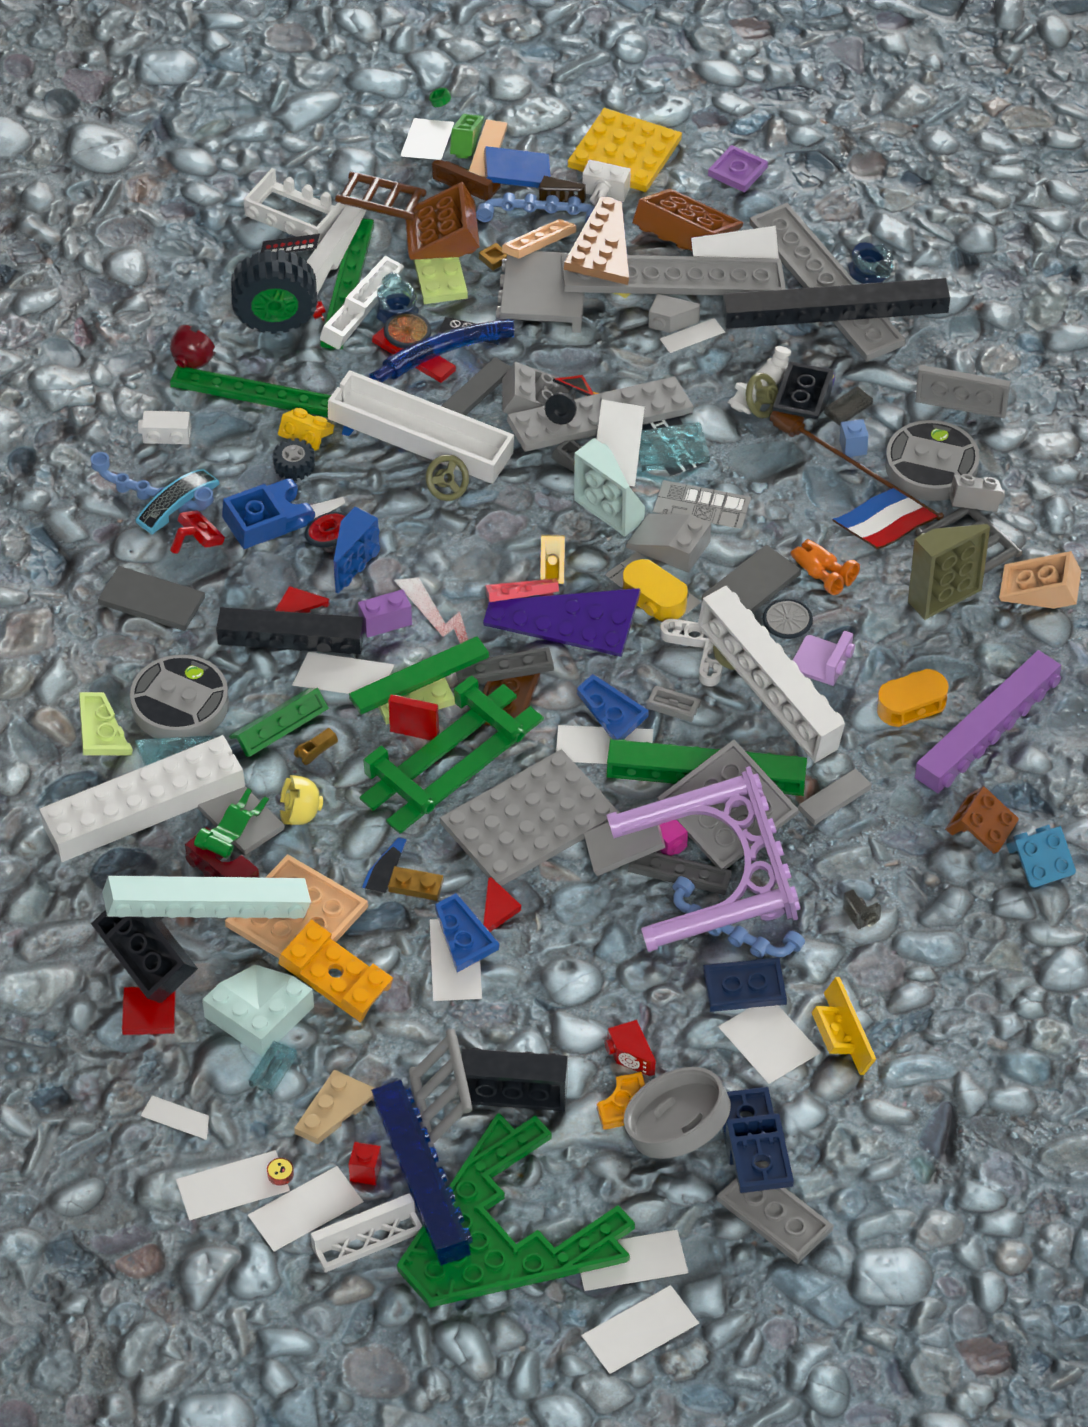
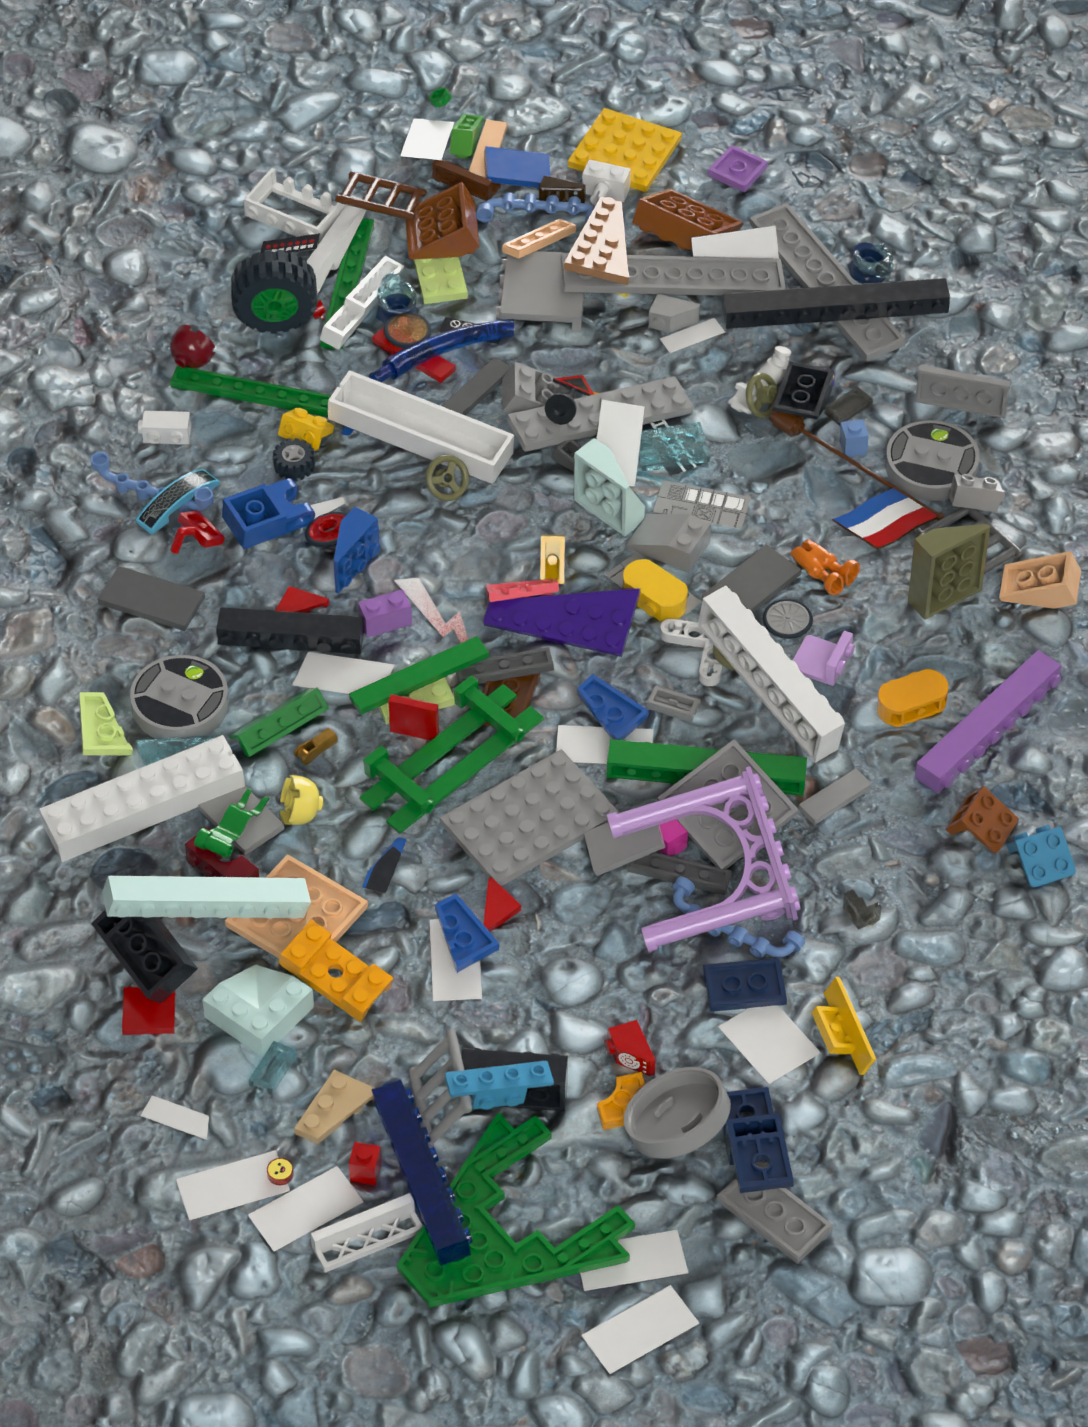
(415, 883): pearl gold plate -> none
(492, 256): pearl gold plate -> none
(498, 1084): none -> dark azure bracket

